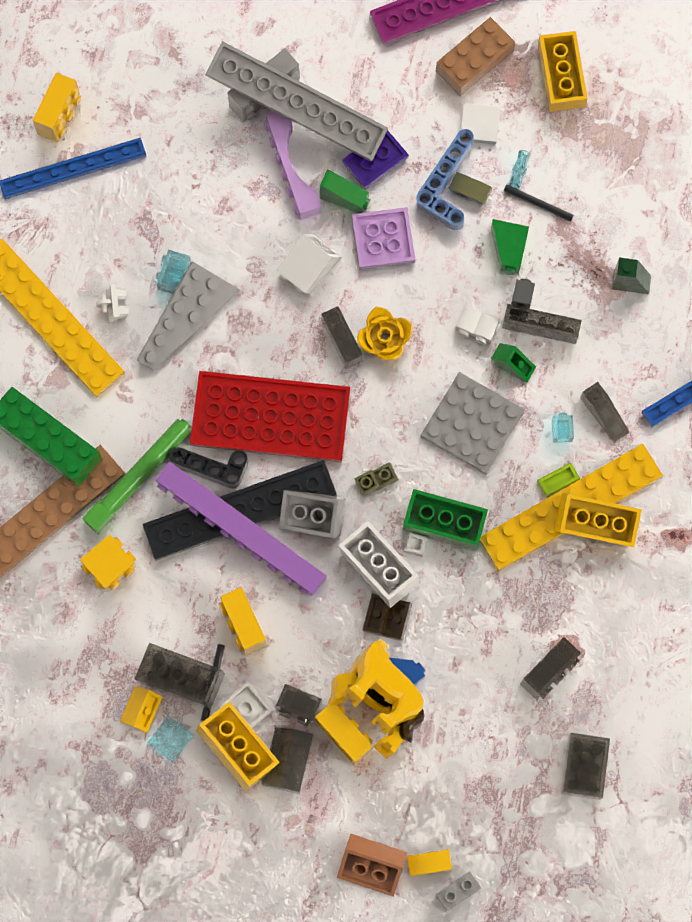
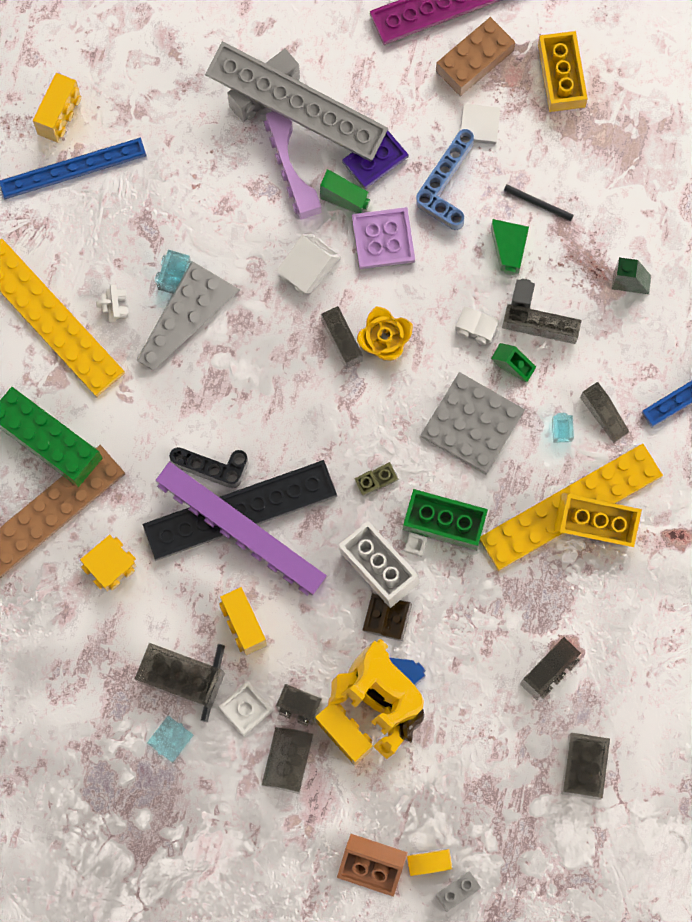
(102, 512): bright green brick -> none
(141, 708): yellow panel -> none
(237, 746): yellow slope -> none
(270, 416): red plate -> none
(312, 513): light grey slope -> none
(470, 187): olive slope -> none
(519, 169): clear light blue pin -> none
(558, 479): lime tile -> none

